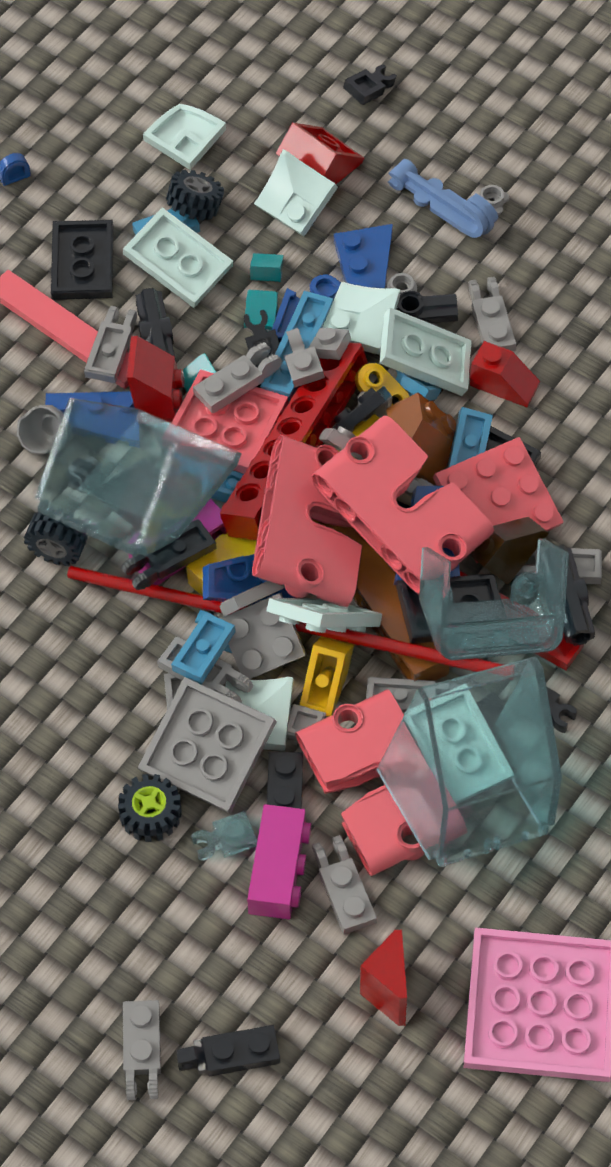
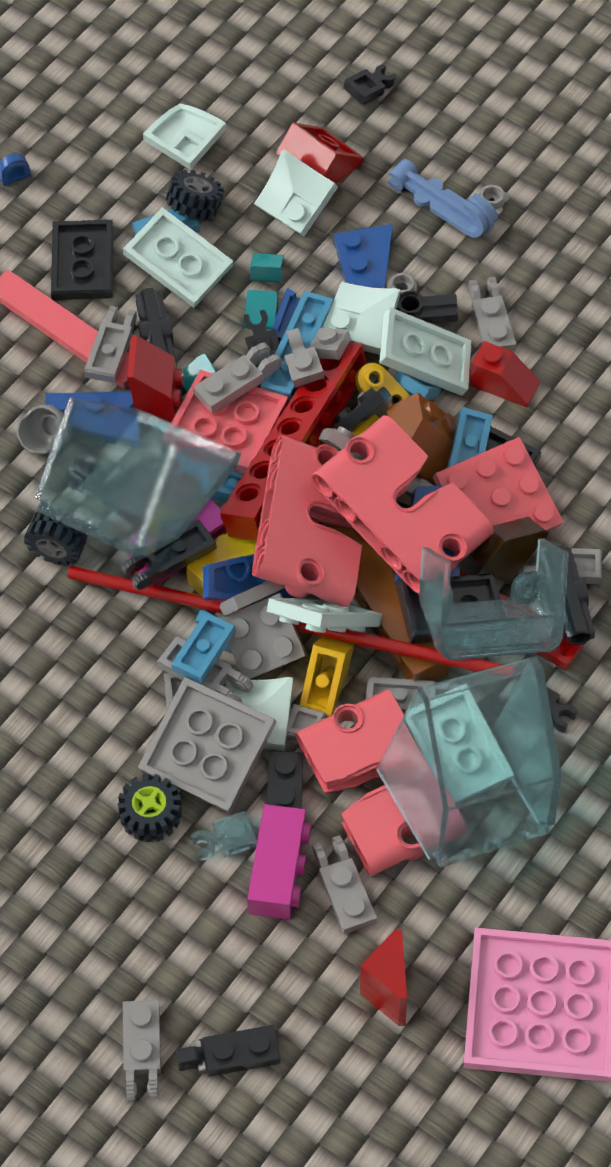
(325, 285): blue tile -> none

